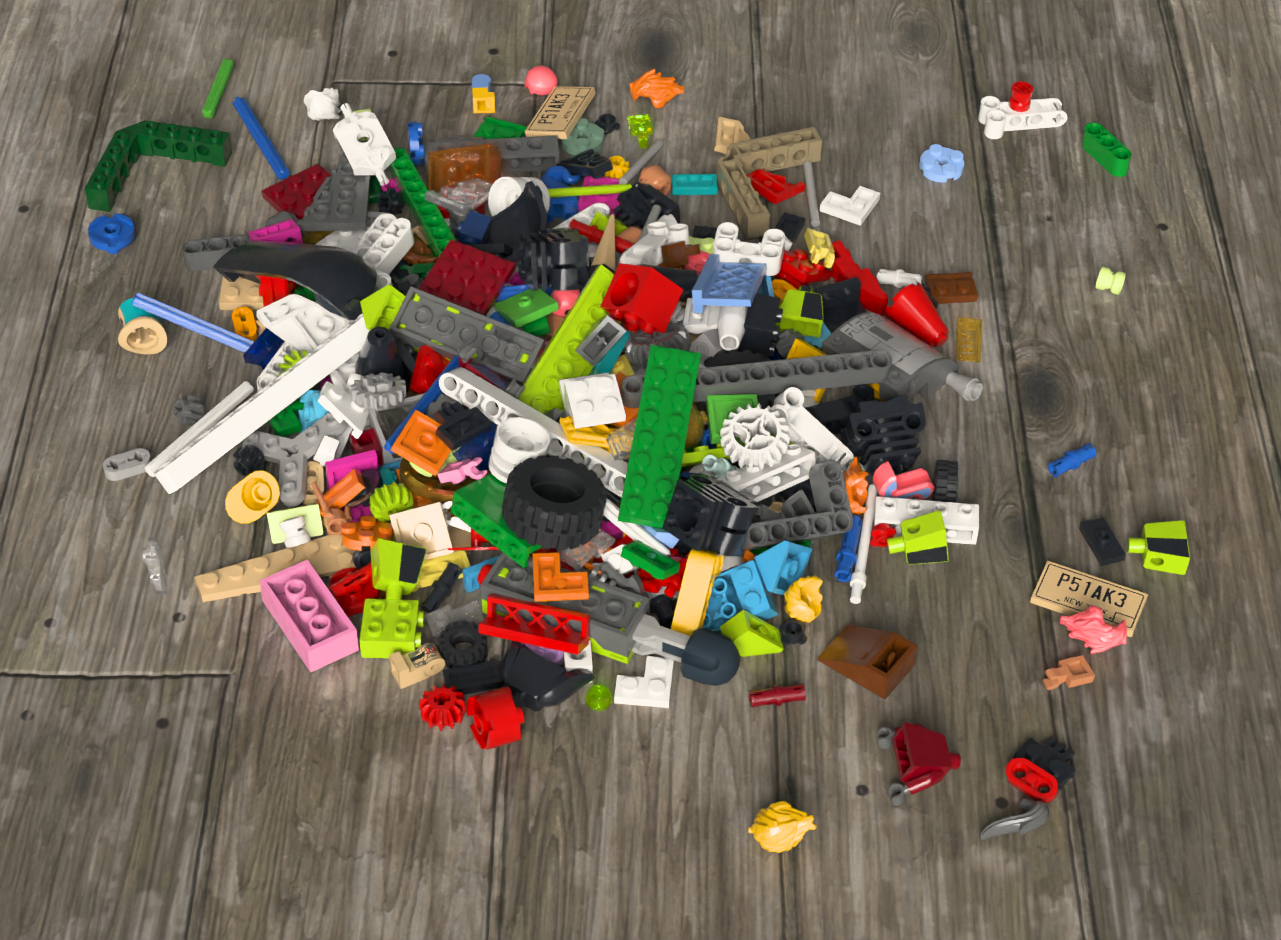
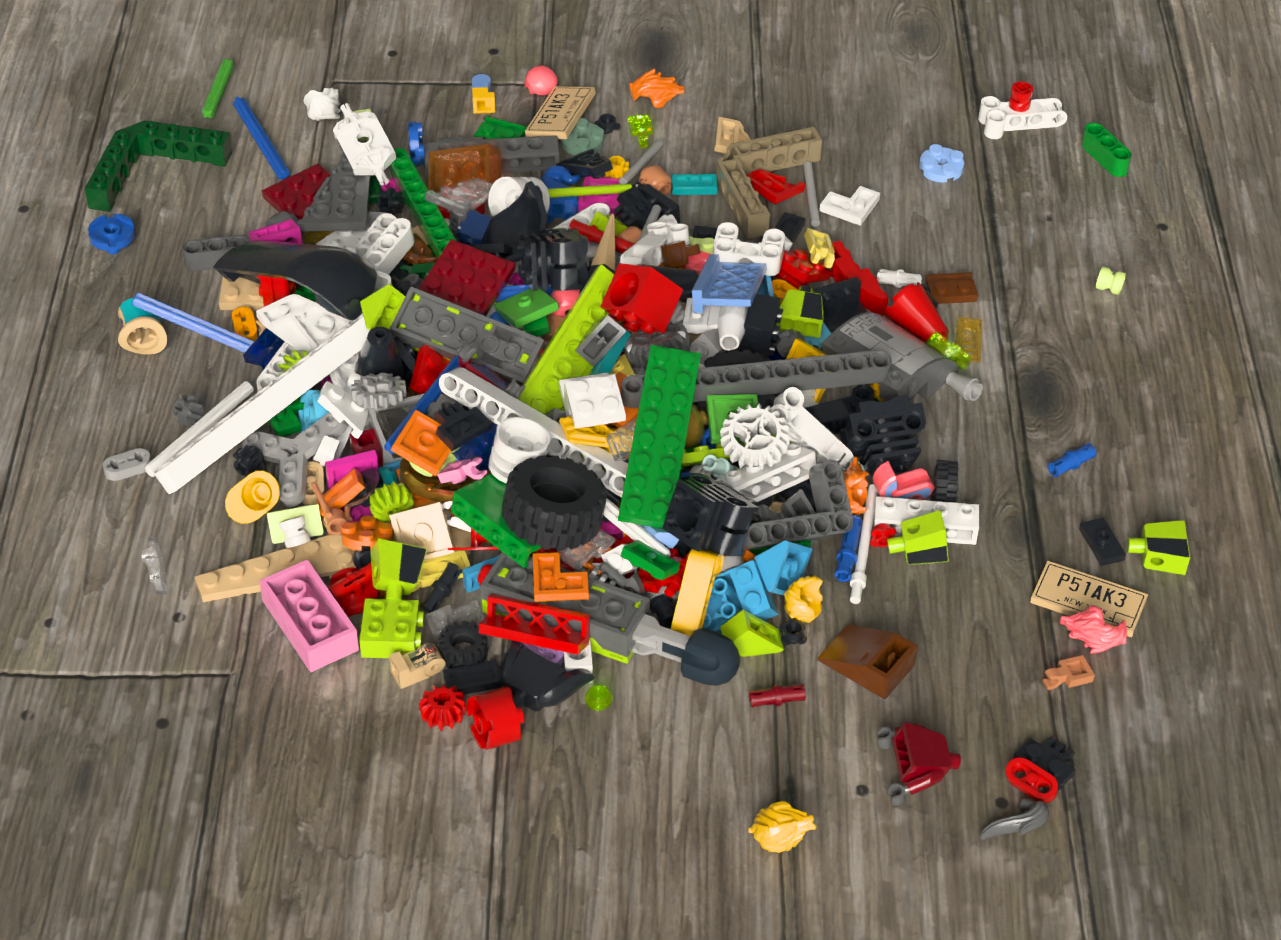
(649, 690): white plate -> none
(950, 350): none -> clear neon green plate

